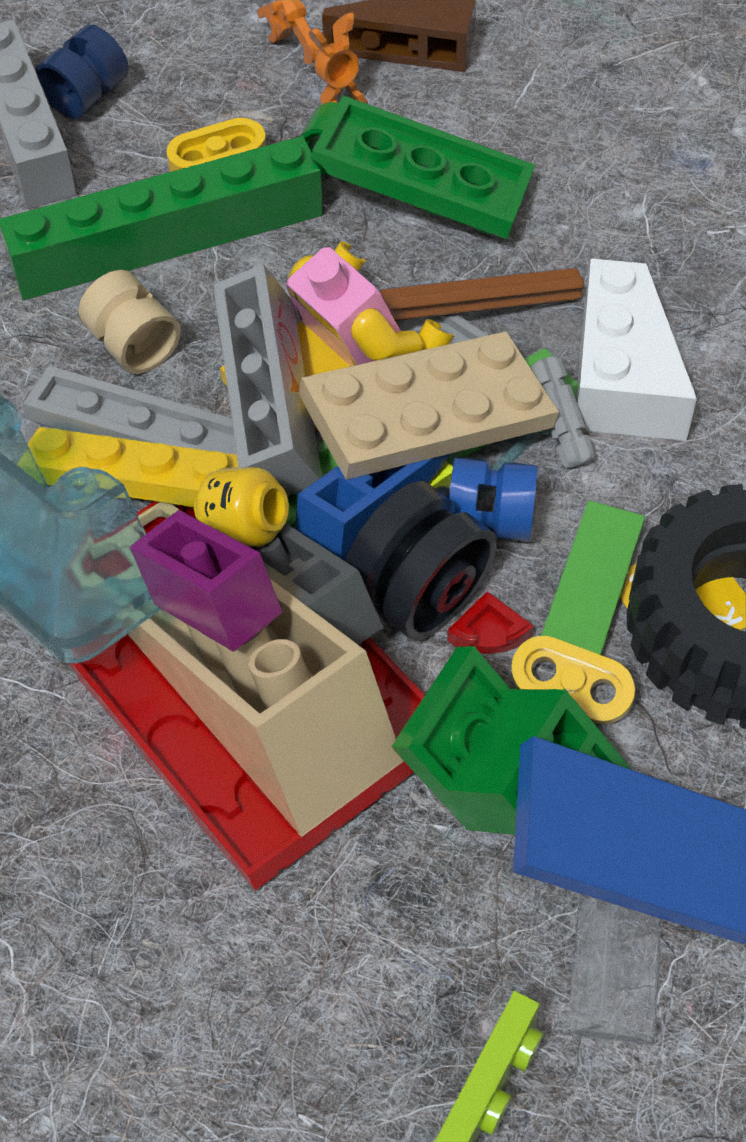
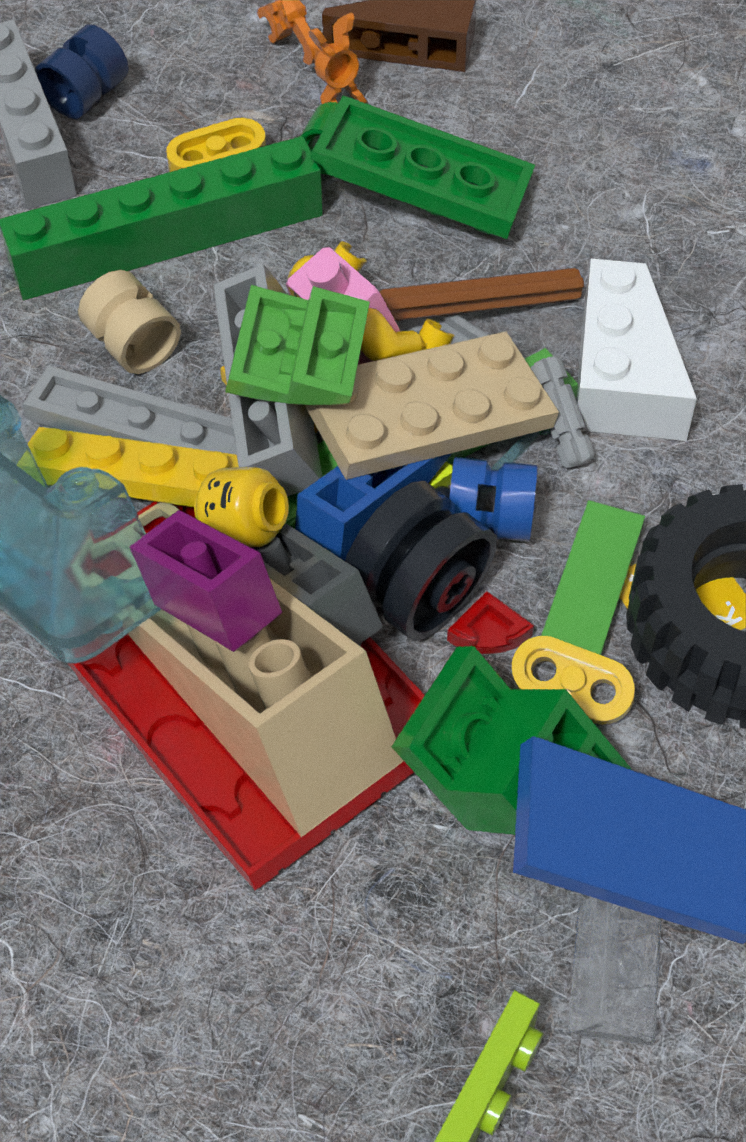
(298, 347): none -> bright green slope

